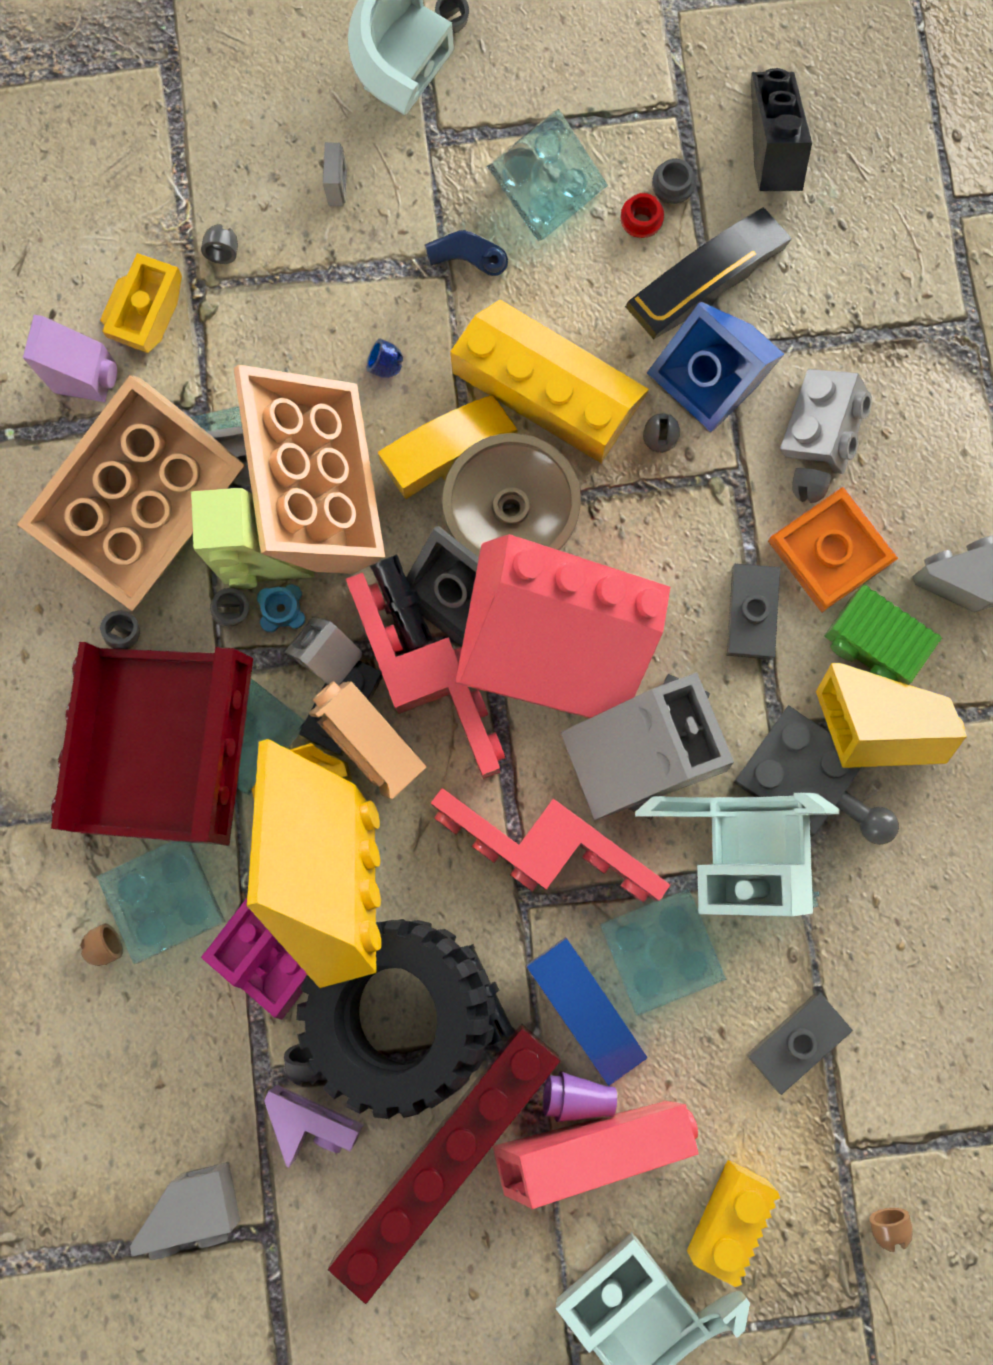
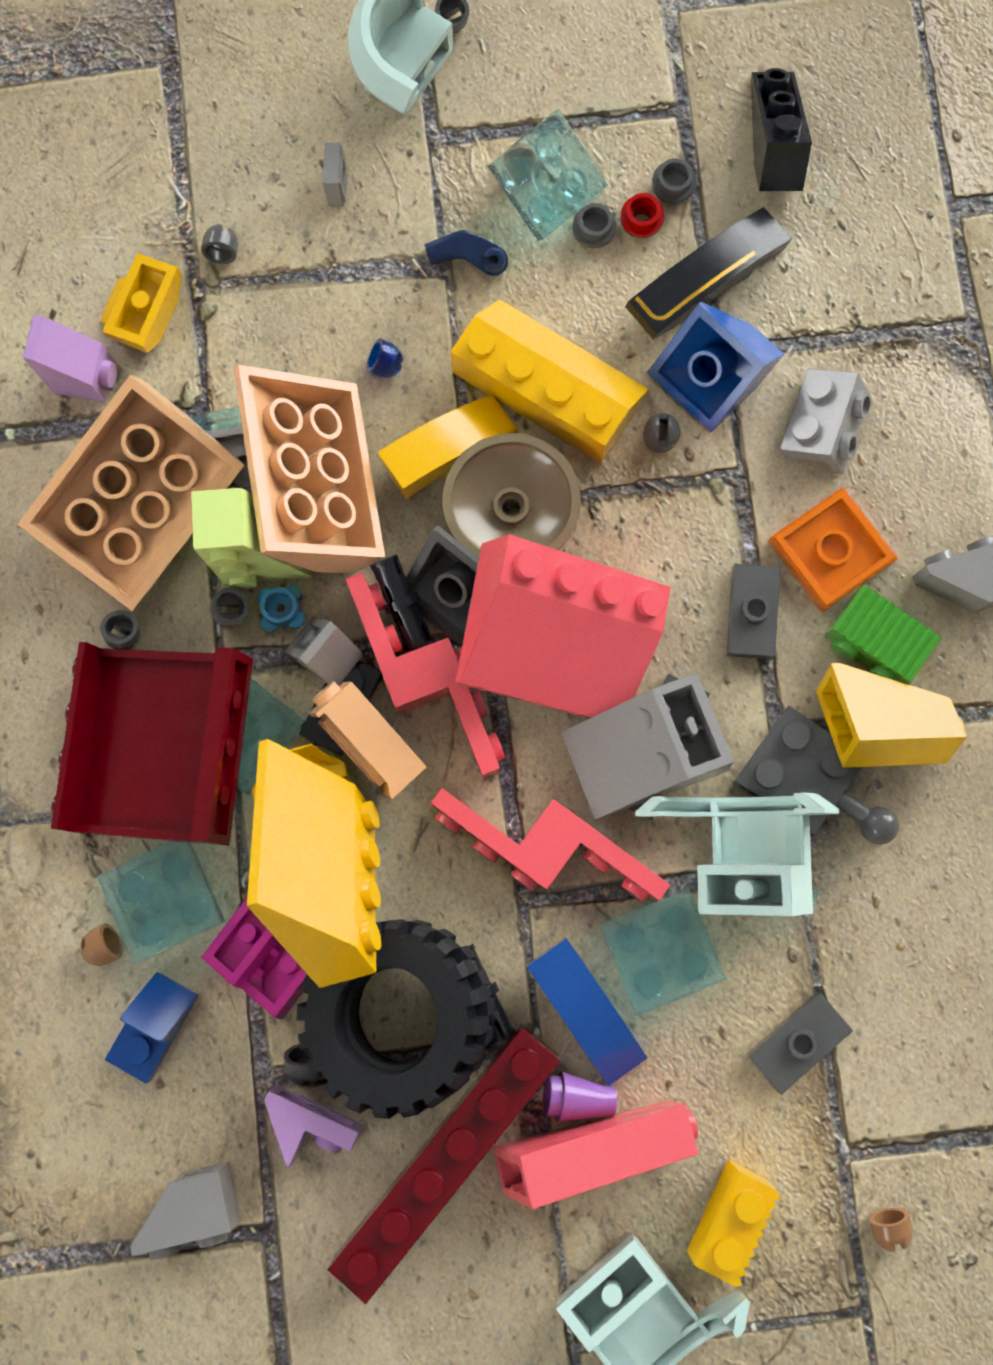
(151, 1026): none -> blue slope
(594, 225): none -> dark grey plate
(810, 484): dark grey hinge -> none

